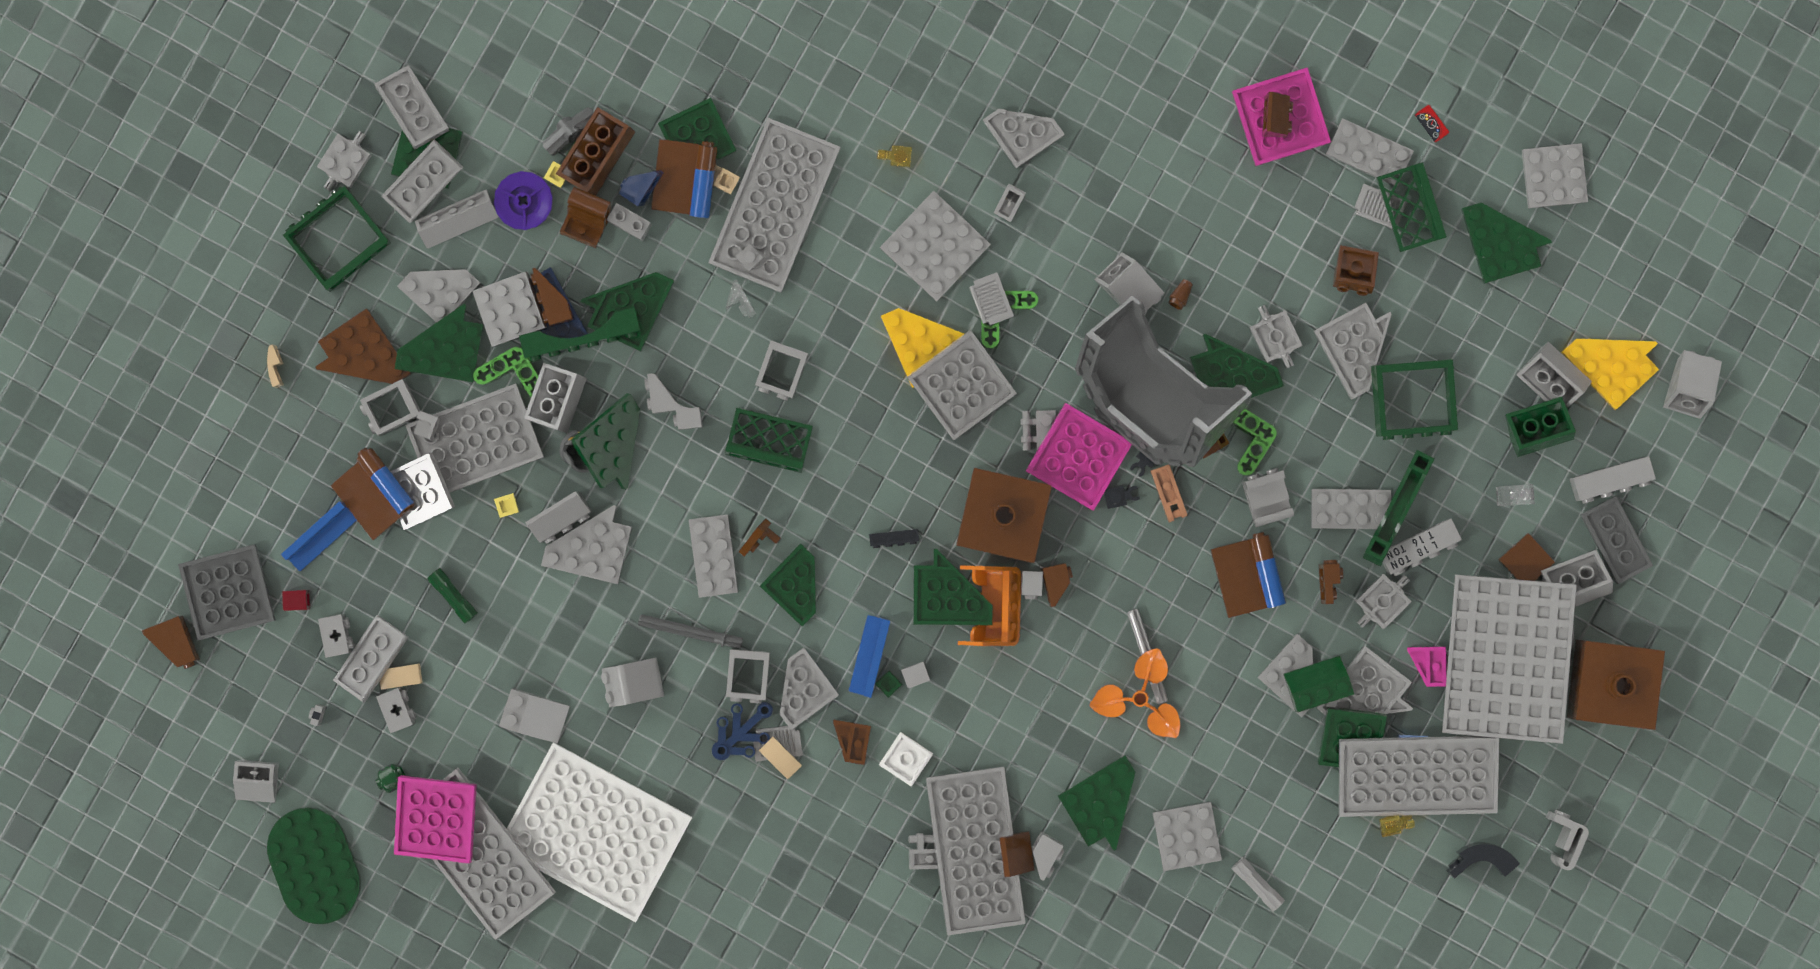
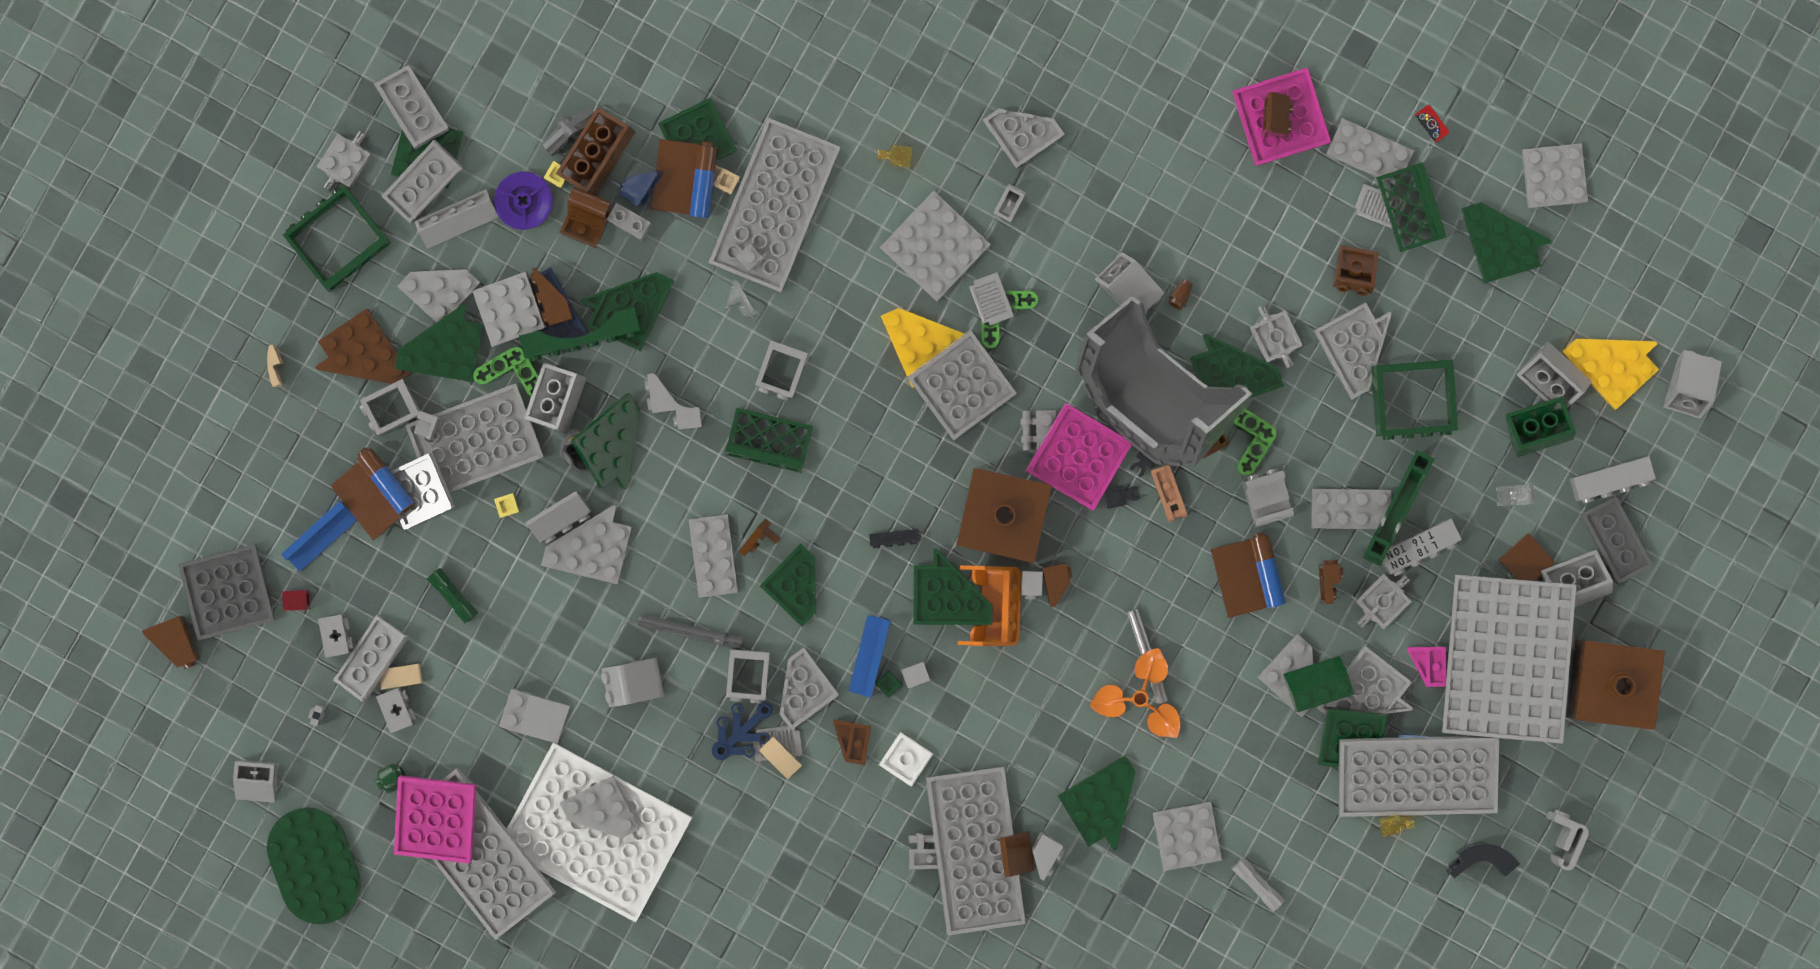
(601, 809): none -> light grey plate

